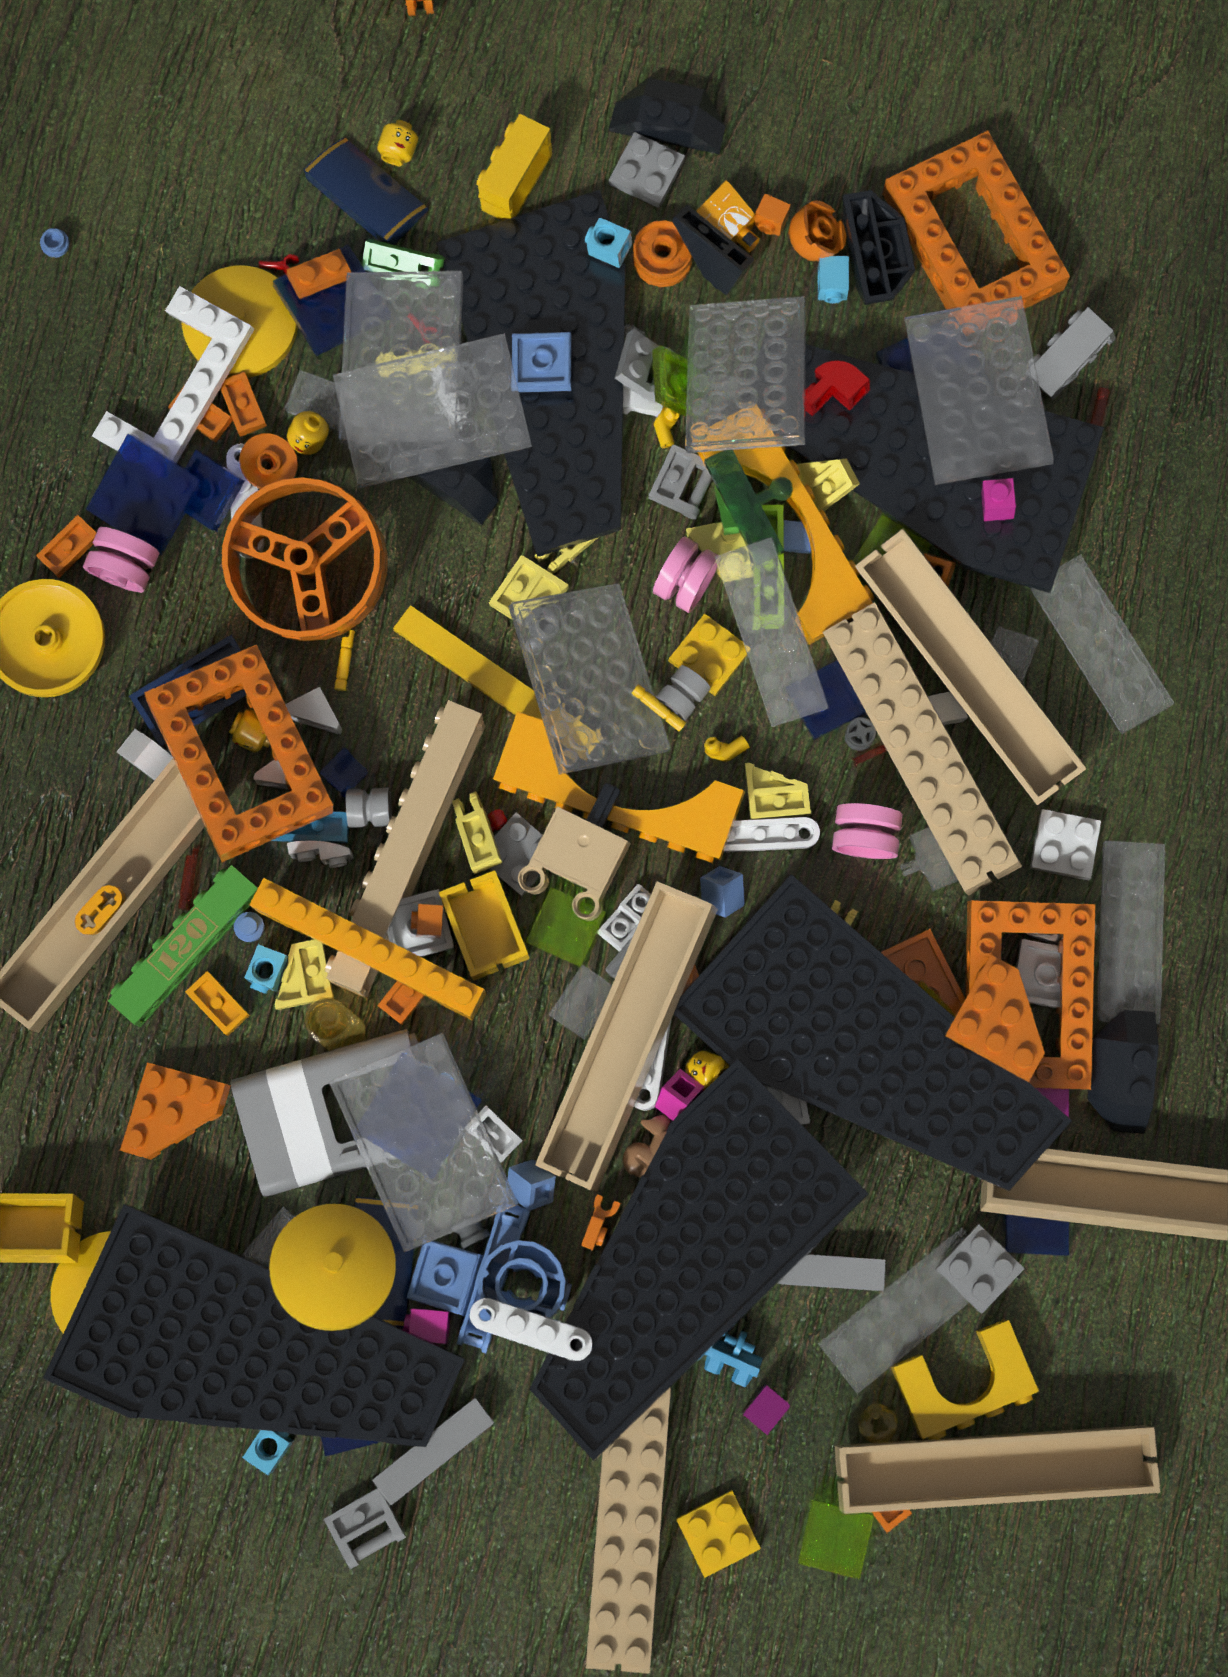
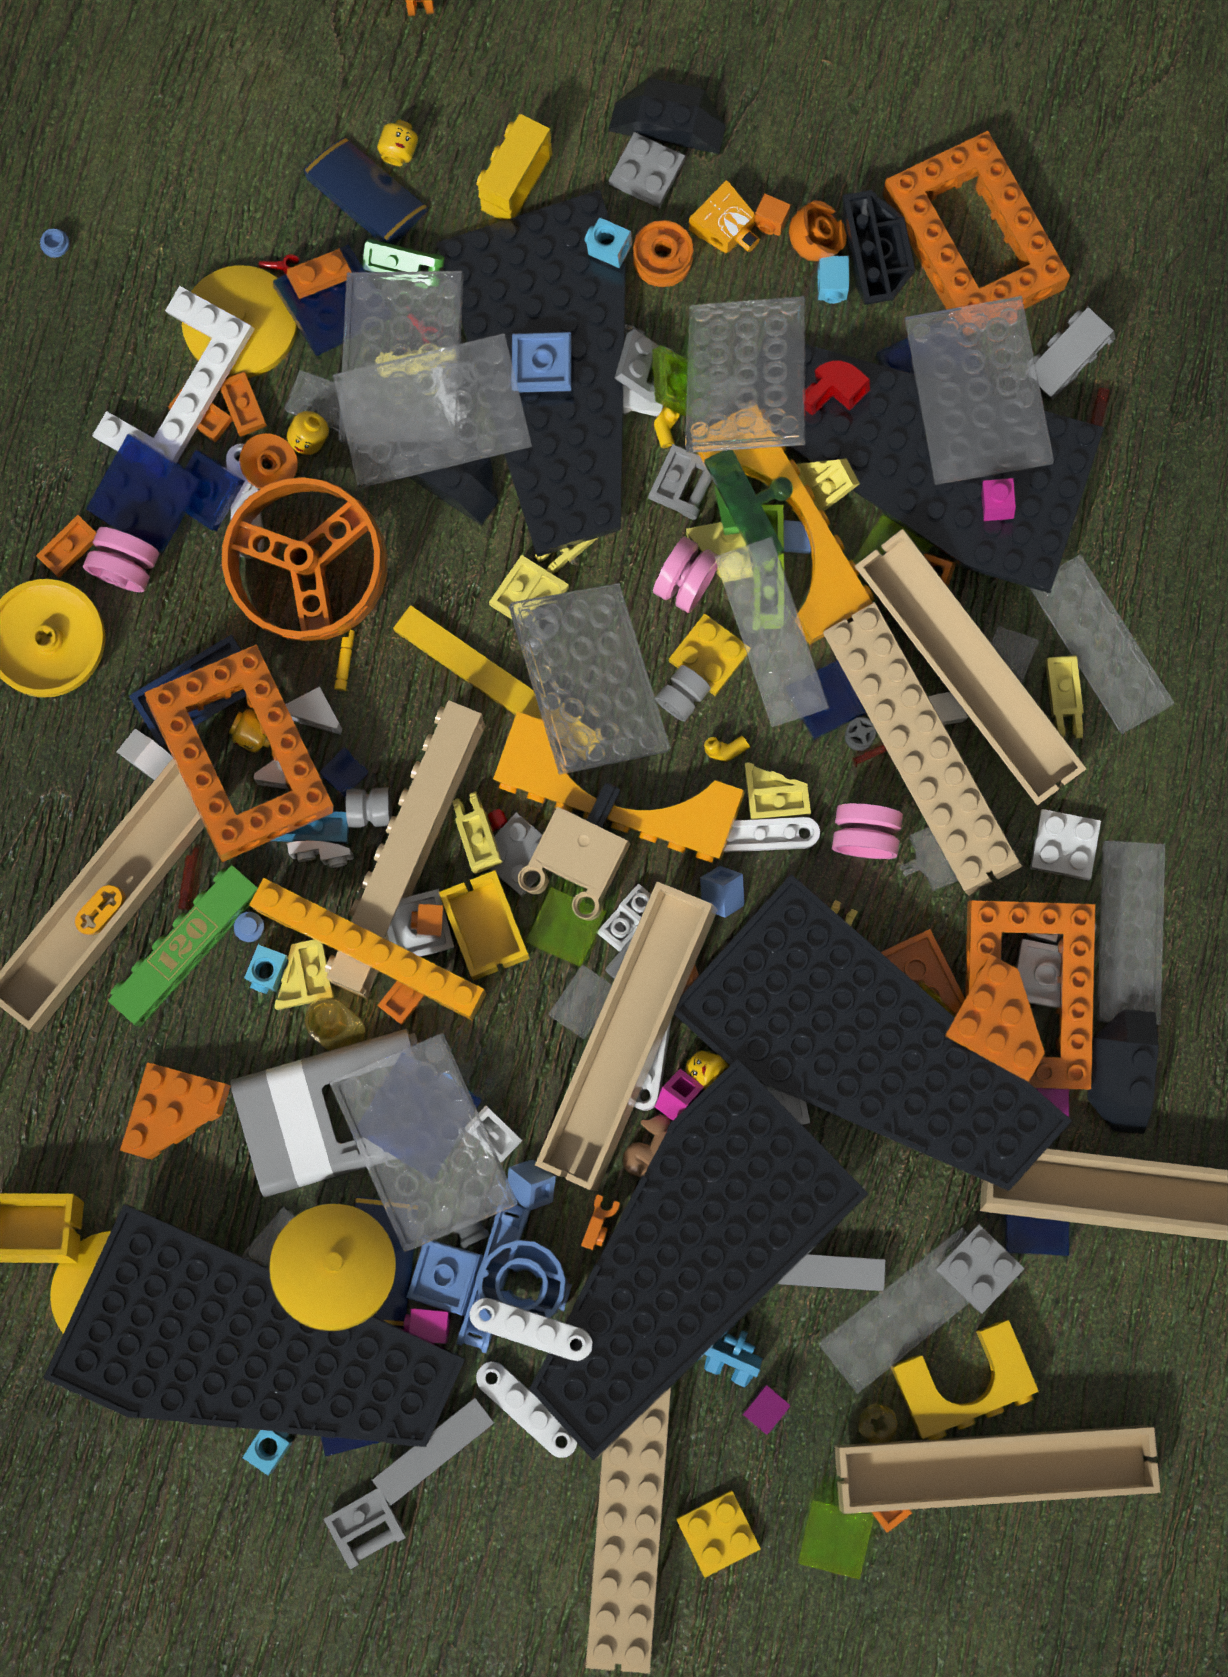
(217, 1003): light orange plate -> none
(524, 1408): none -> white plate
(658, 707): yellow wheel -> none
(715, 254): black slope -> none
(1065, 693): none -> light yellow hinge

